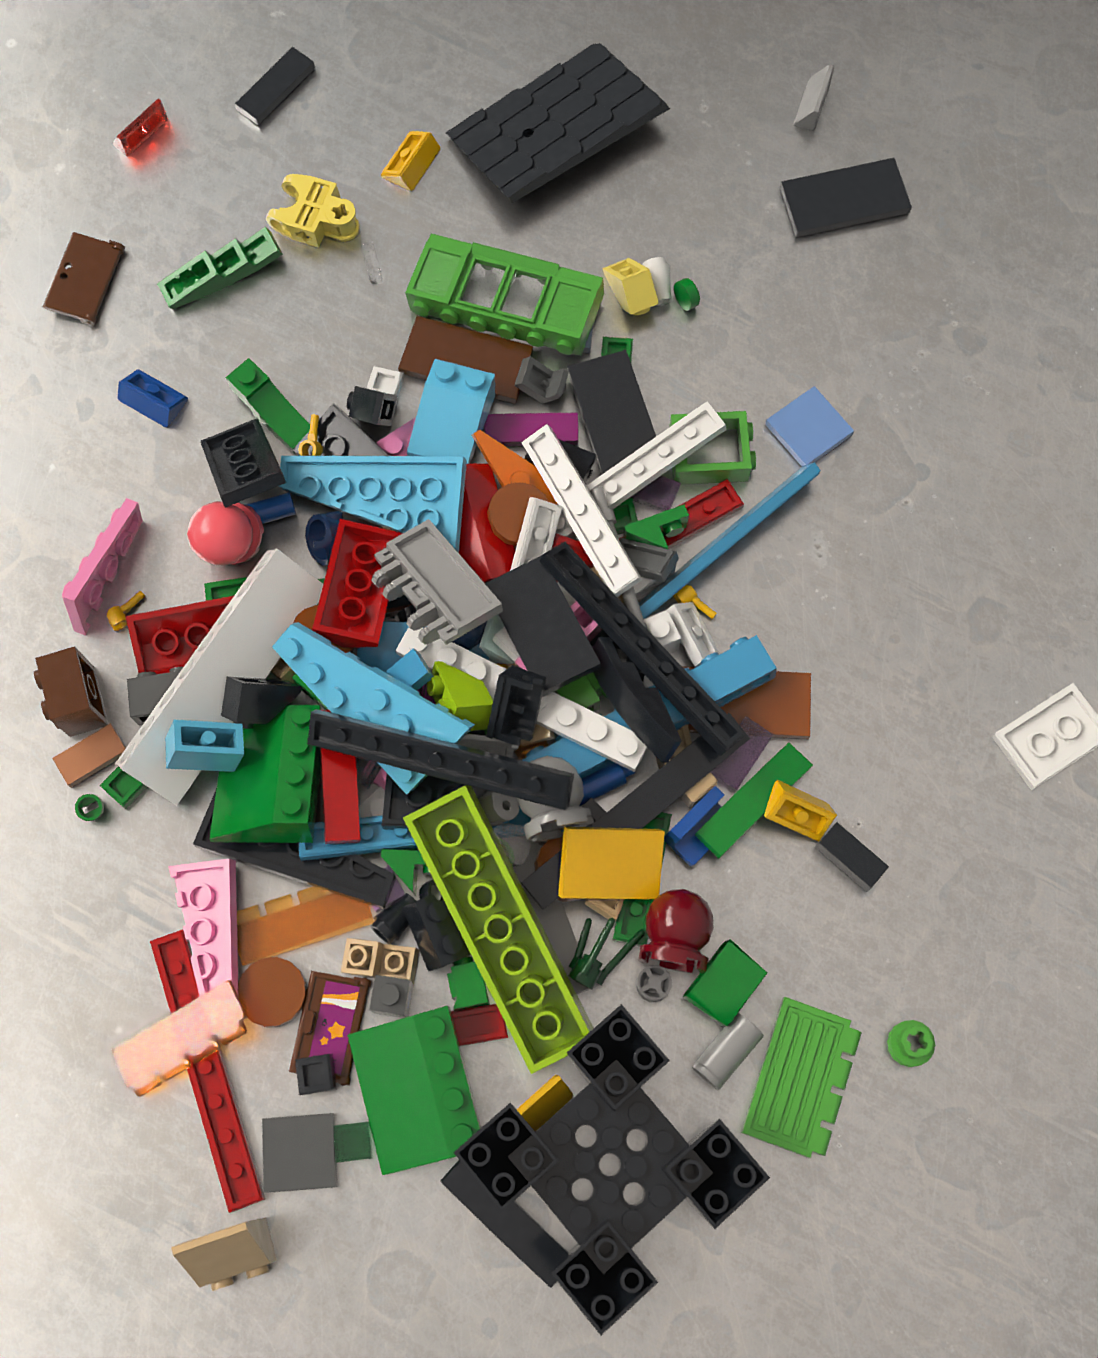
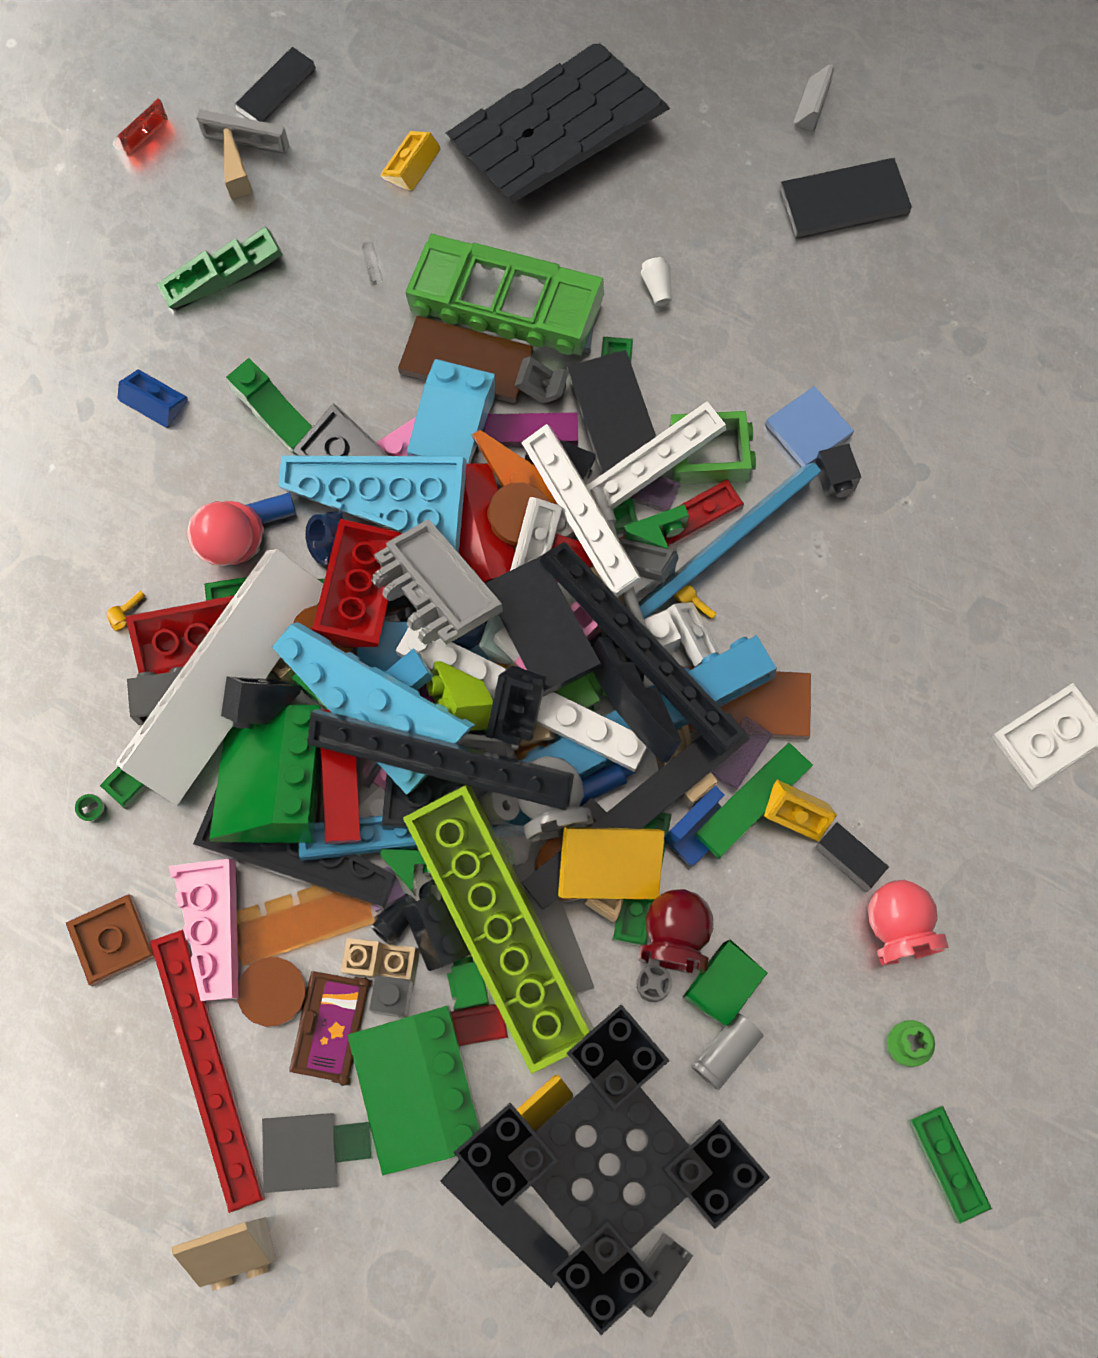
(70, 692): reddish brown brick -> none
(82, 287): reddish brown door -> none
(90, 755): nougat tile -> none
(101, 565): bright pink wing -> none
(110, 940): none -> dark orange tile
(184, 1032): clear orange windscreen -> none
(204, 745): medium azure brick -> none
(234, 171): none -> tan slope
(242, 462): black tile -> none
(244, 131): none -> light grey tile
(312, 439): yellow hand -> none
(315, 1074): black tile -> none
(316, 212): light yellow piece -> none
(371, 406): black slope -> none
(386, 380): white tile -> none
(587, 970): dark green plant -> none
(631, 286): light yellow slope -> none
(666, 1264): none -> dark grey hinge
(686, 294): green tile -> none
(798, 1077): bright green hinge -> none
(838, 471): none -> black brick
(904, 920): none -> coral tile
(950, 1164): none -> green tile

